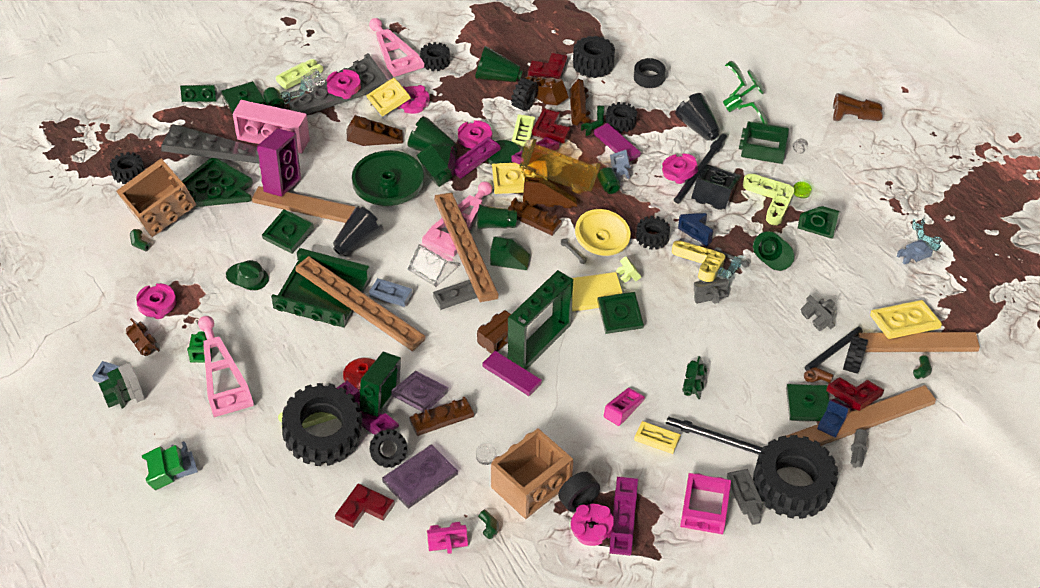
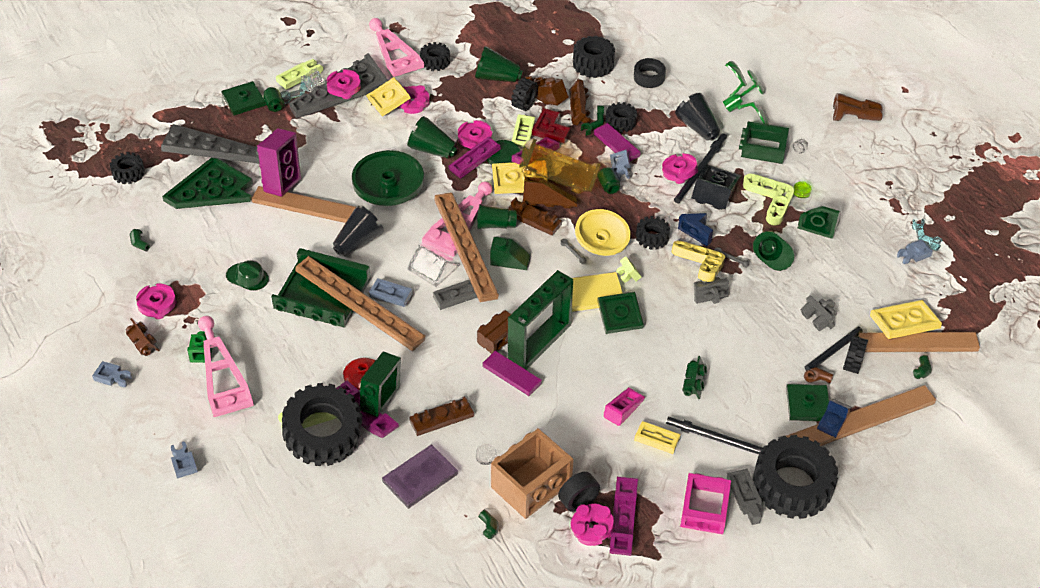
(121, 386): dark green hips -> none
(156, 197): medium nougat container -> none
(163, 466): green piece -> none
(198, 93): dark green hinge -> none
(258, 121): bright pink brick -> none
(287, 231): dark green plate -> none
(361, 501): dark red plate -> none
(369, 132): reddish brown slope -> none
(385, 461): black tyre -> none
(419, 391): clear purple tile -> none
(438, 162): dark green slope -> none
(447, 538): dark pink hips -> none
(553, 68): dark red plate -> none
(732, 268): clear light blue arm -> none
(856, 397): dark red plate -> none
(859, 448): dark grey axle -> none

